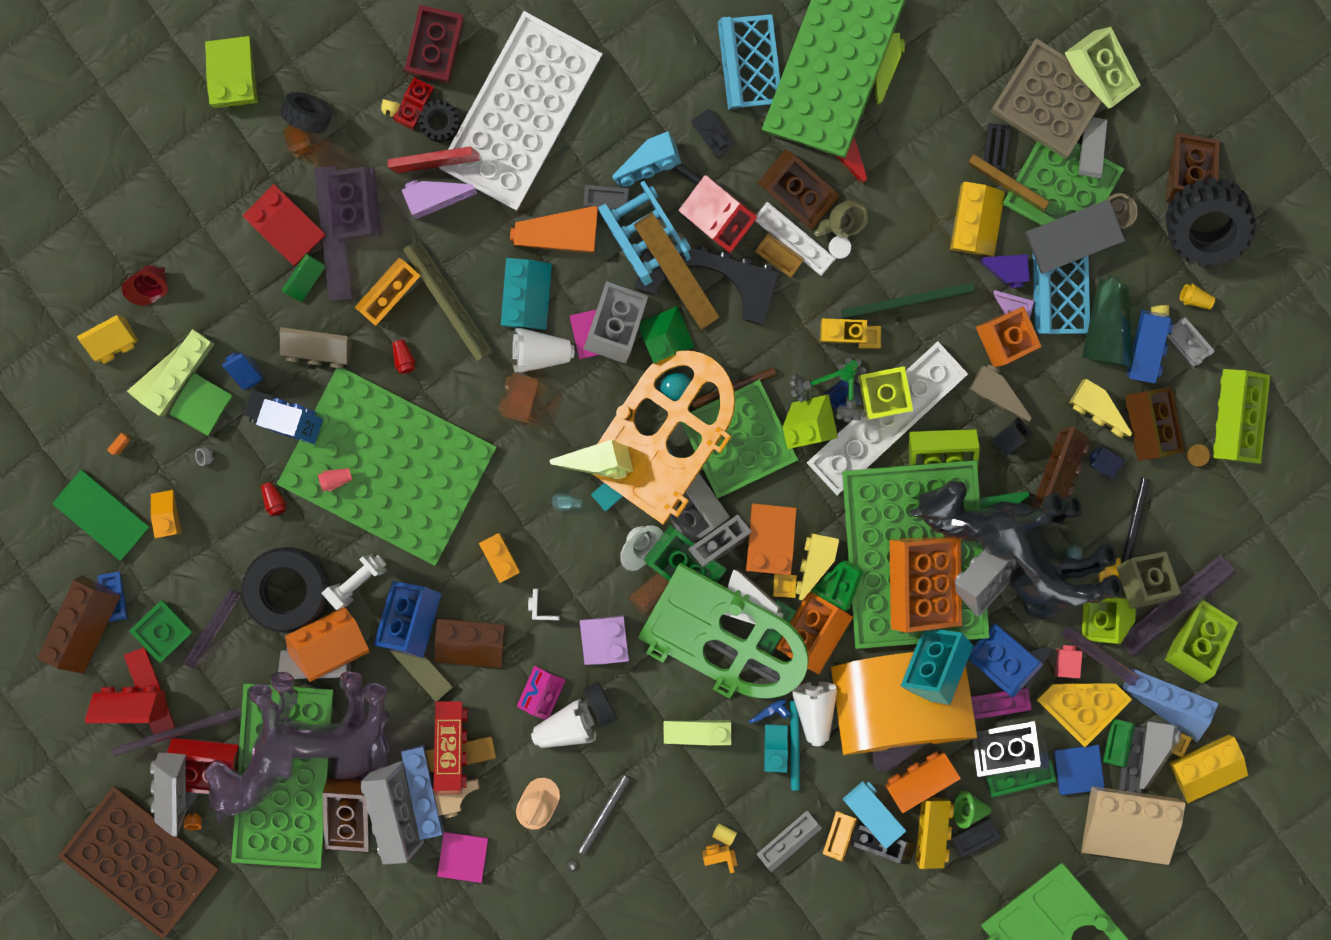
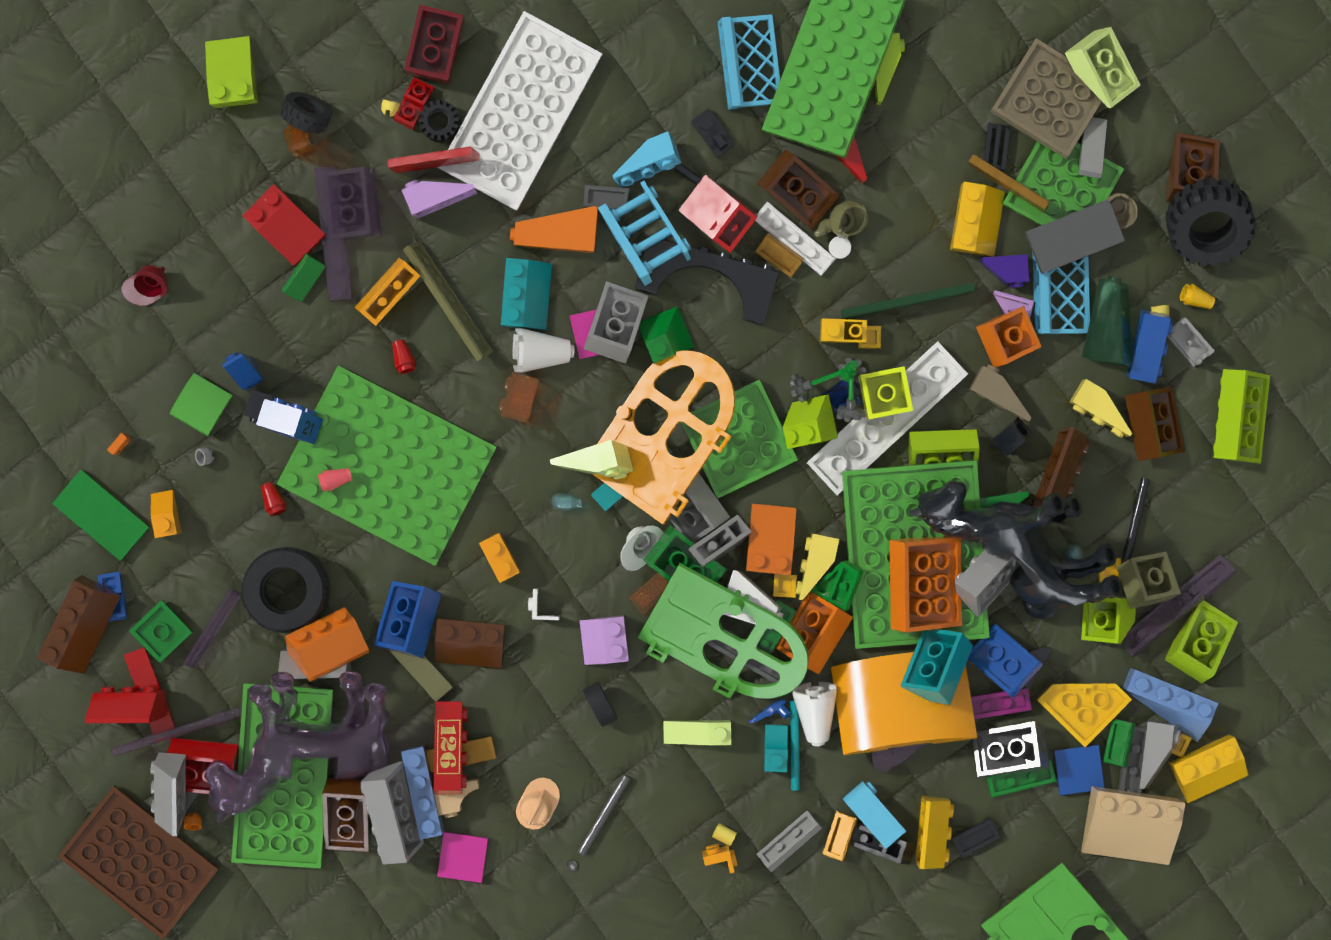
(108, 339): yellow slope -> none
(168, 378): yellowish green wedge -> none
(315, 347): dark tan slope -> none
(341, 595): white fence -> none
(541, 693): dark pink panel -> none
(565, 727): white cone -> none
(674, 385): teal hair -> none
(676, 270): pearl gold tile -> none
(738, 385): reddish brown bar -> none
(922, 781): orange slope -> none
(968, 809): bright green hat -> none
(1068, 662): coral brick -> none
(1100, 655): clear purple axle -> none
(1105, 462): clear blue bracket -> none
(1197, 455): pearl gold tile -> none

